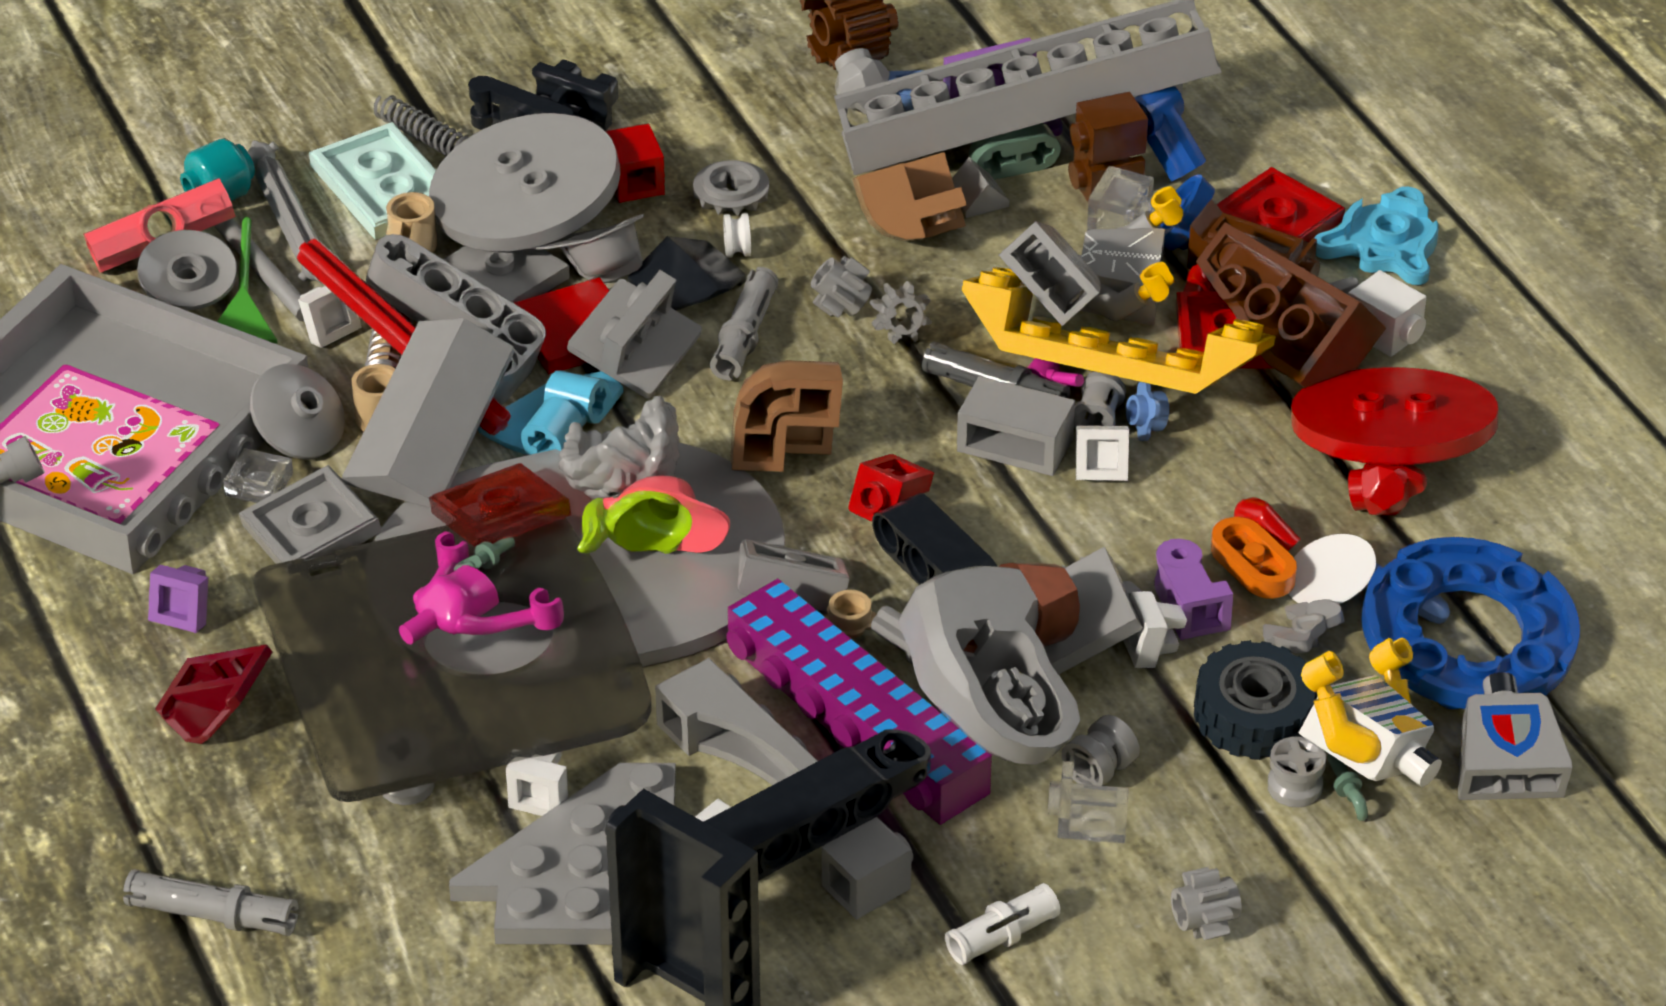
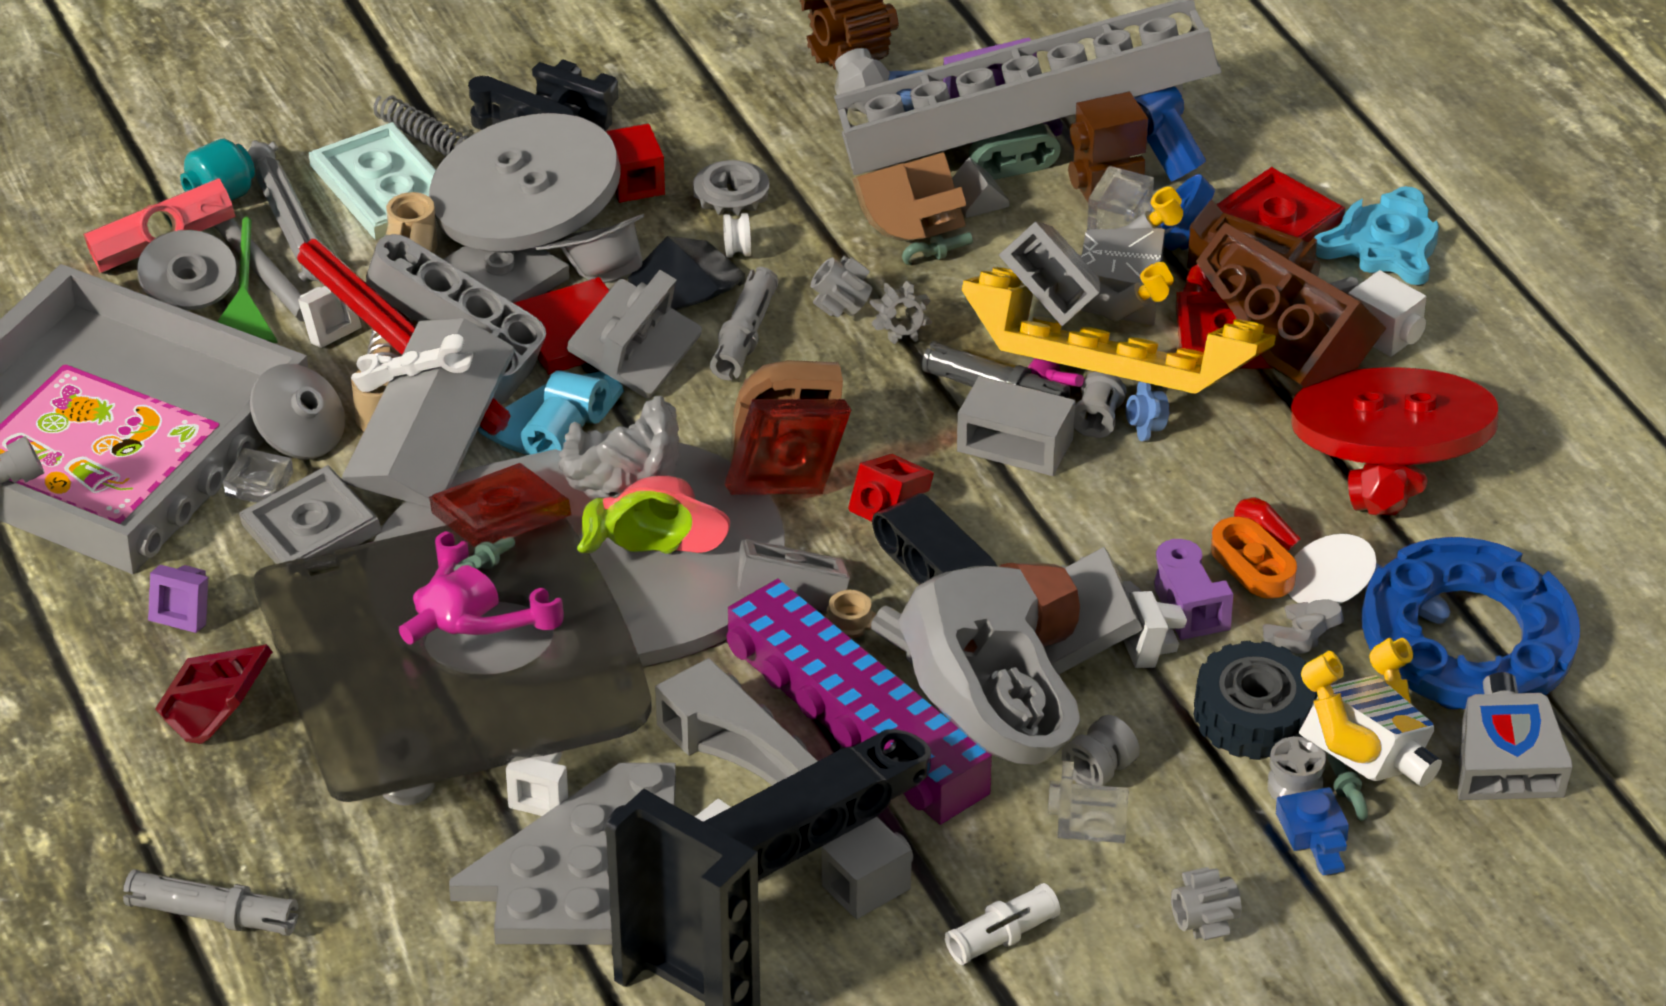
(381, 369): none -> white piece
(787, 446): none -> clear red tile
(937, 246): none -> sand green hand
(1102, 452): white tile -> none
(1316, 823): none -> blue plate

